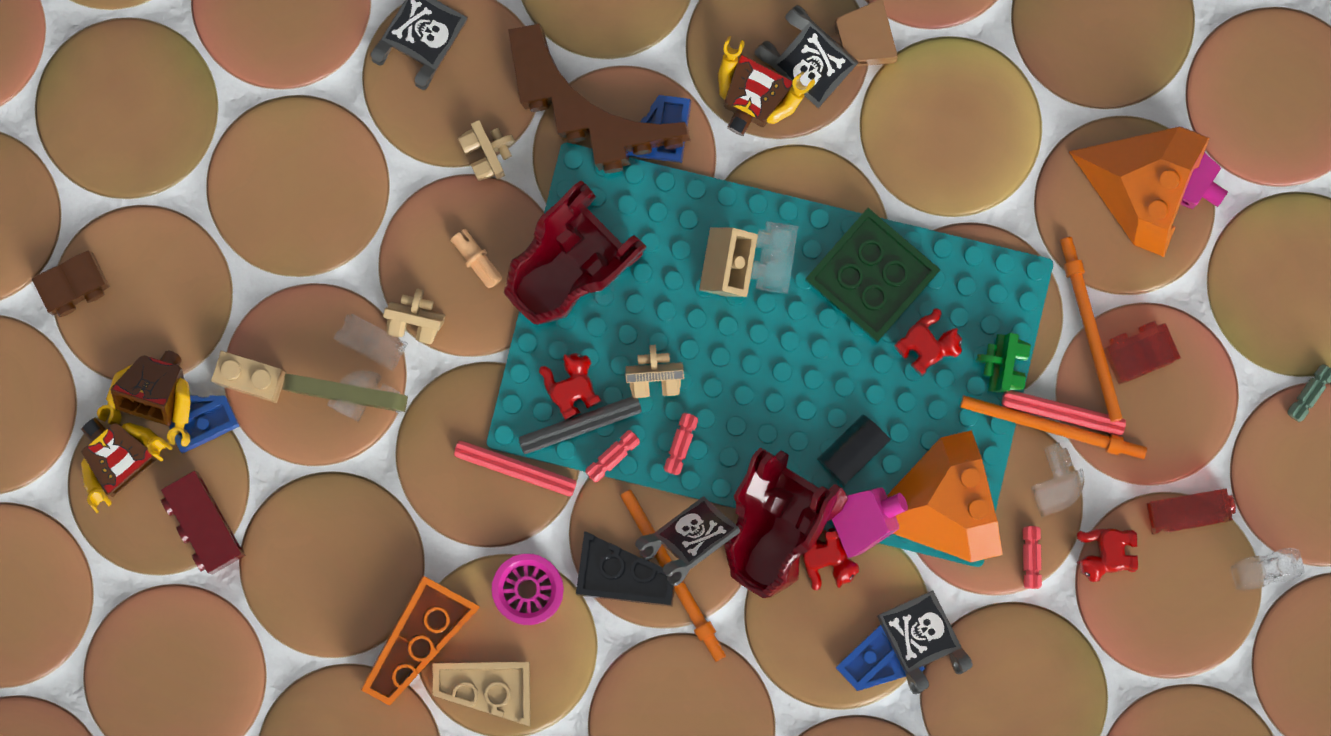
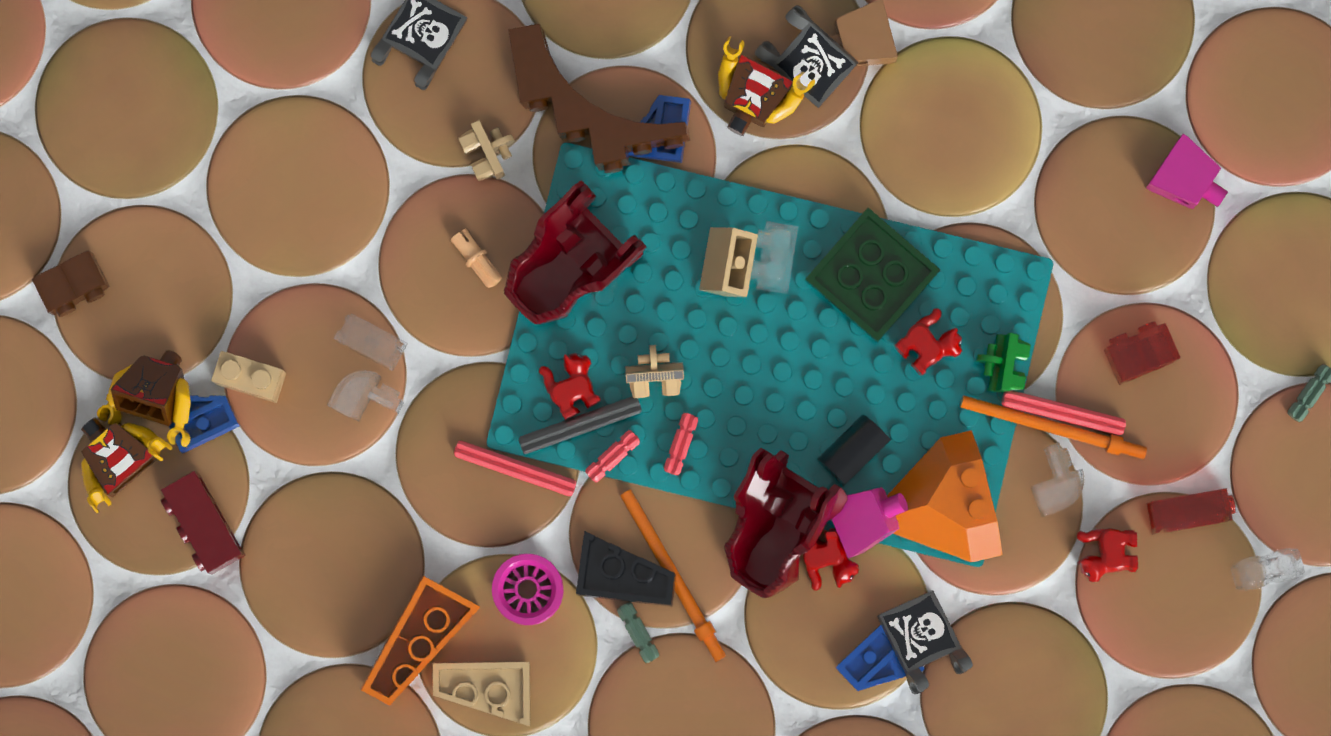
(345, 393): olive beam -> none
(427, 321): tan hips -> none
(638, 632): none -> sand green axle
(689, 538): flag -> none
(1032, 557): coral axle -> none
(1074, 270): orange bar -> none
(1144, 181): orange wedge -> none

